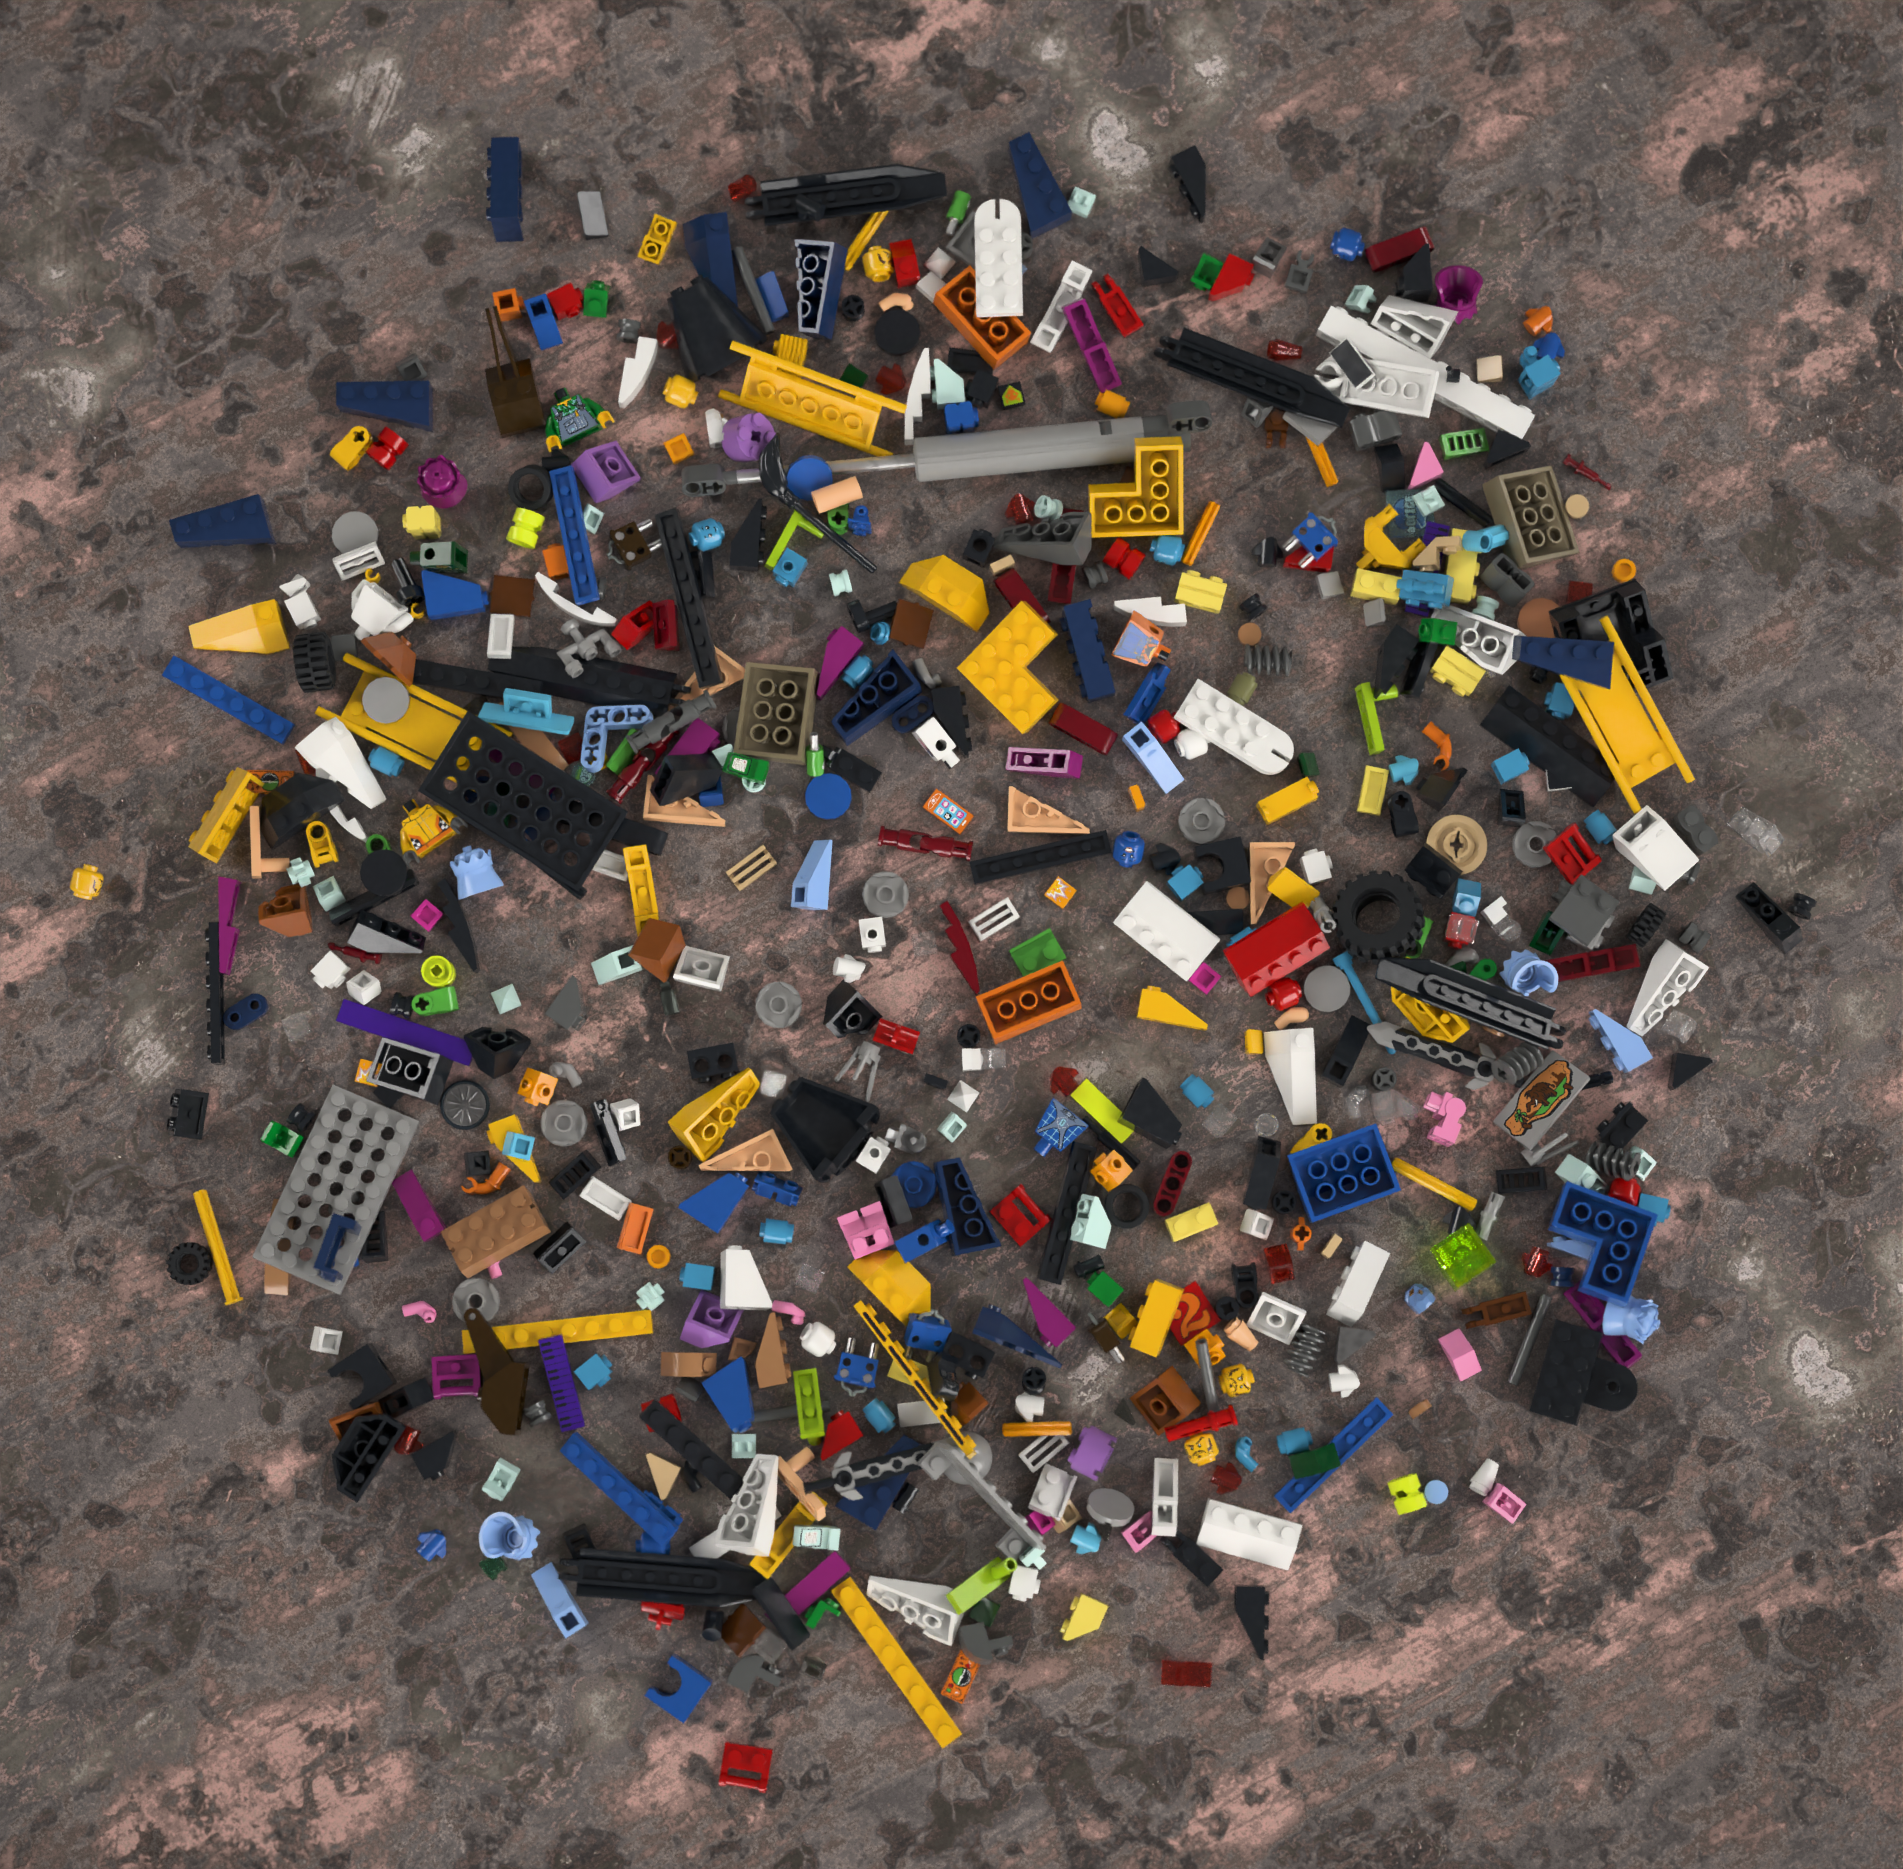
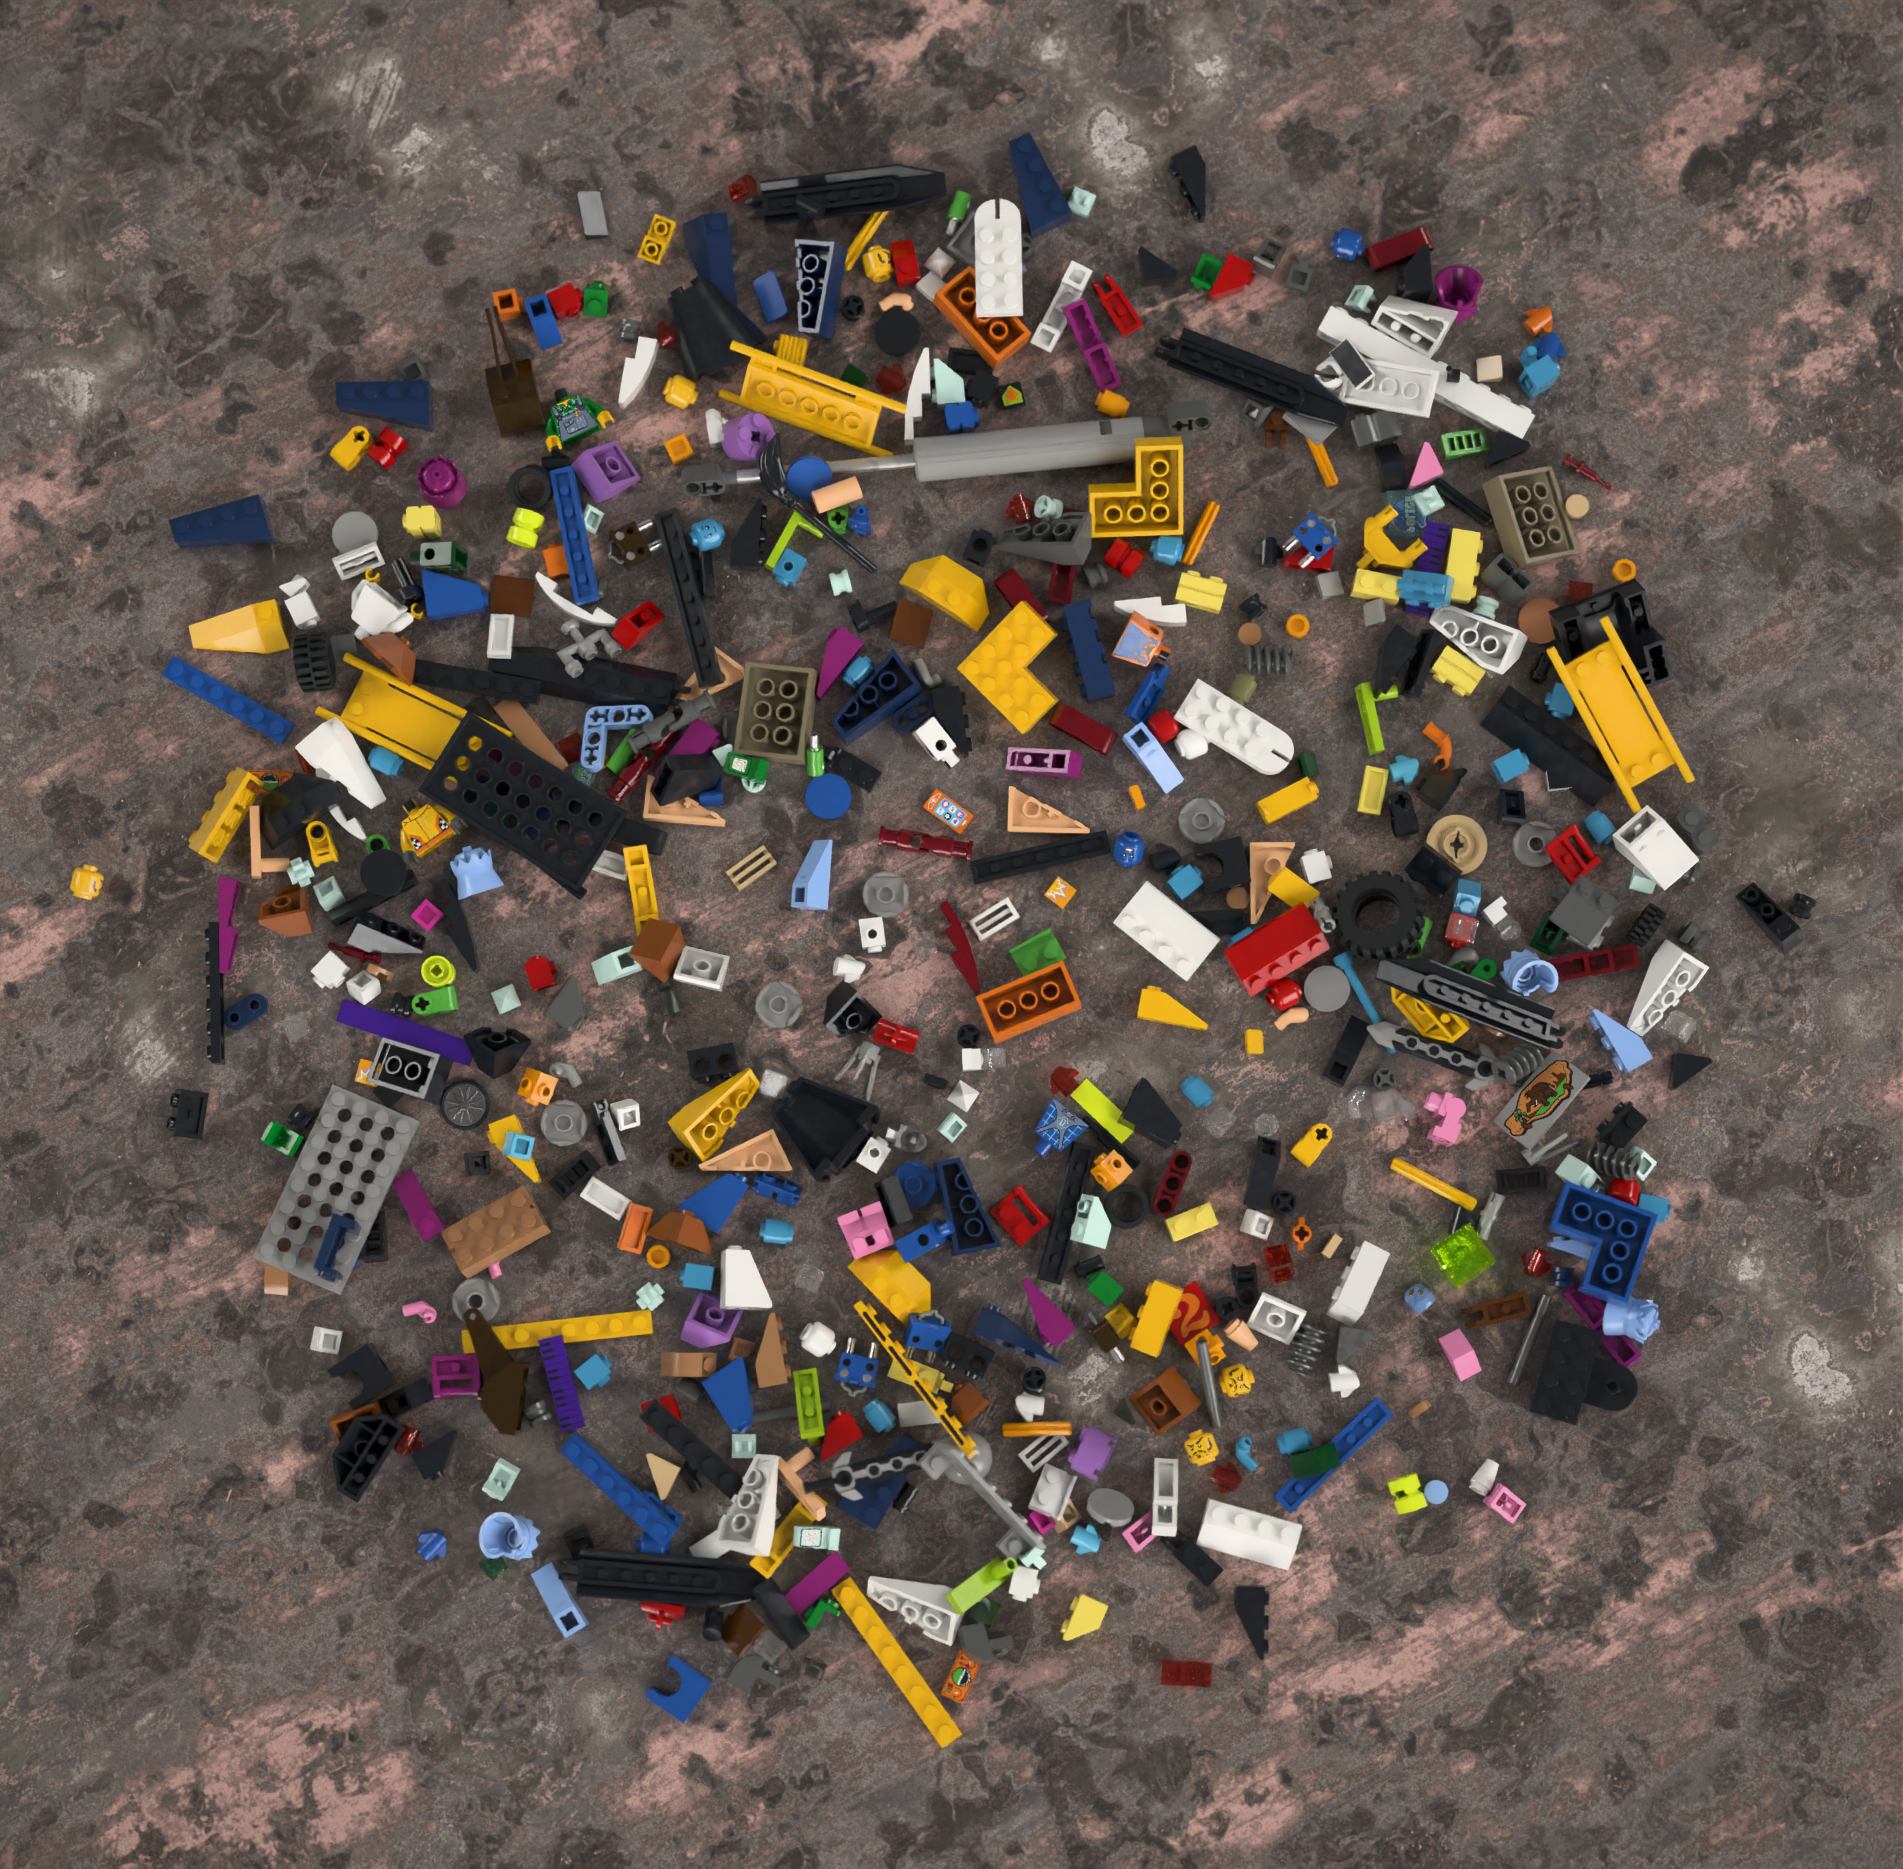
(176, 1256): black tyre -> none
(217, 1247): yellow axle -> none
(380, 972): none -> medium nougat tile
(386, 700): light grey tile -> none
(492, 1183): orange piece -> none
(505, 189): dark blue wedge -> none
(527, 711): medium azure bracket -> none
(540, 972): none -> red brick
(559, 1247): black slope -> none
(666, 626): dark red panel -> none
(683, 1231): none -> dark orange slope
(749, 1759): red plate -> none
(753, 290): dark grey piece -> none
(791, 1309): bright pink arm -> none
(880, 633): dark azure plate -> none
(943, 1376): black leg -> none
(1002, 565): tan tile -> none
(1204, 978): dark pink plate -> none
(1212, 1420): red pin -> none
(1281, 350): clear red cone -> none
(1293, 1067): white wedge -> none
(1297, 626): none -> light orange tile
(1343, 1173): blue slope -> none
(1430, 557): tan slope -> none
(1437, 631): green bracket -> none
(1485, 539): medium azure piece -> none
(1574, 658): dark blue wedge -> none
(1756, 831): clear slope -> none

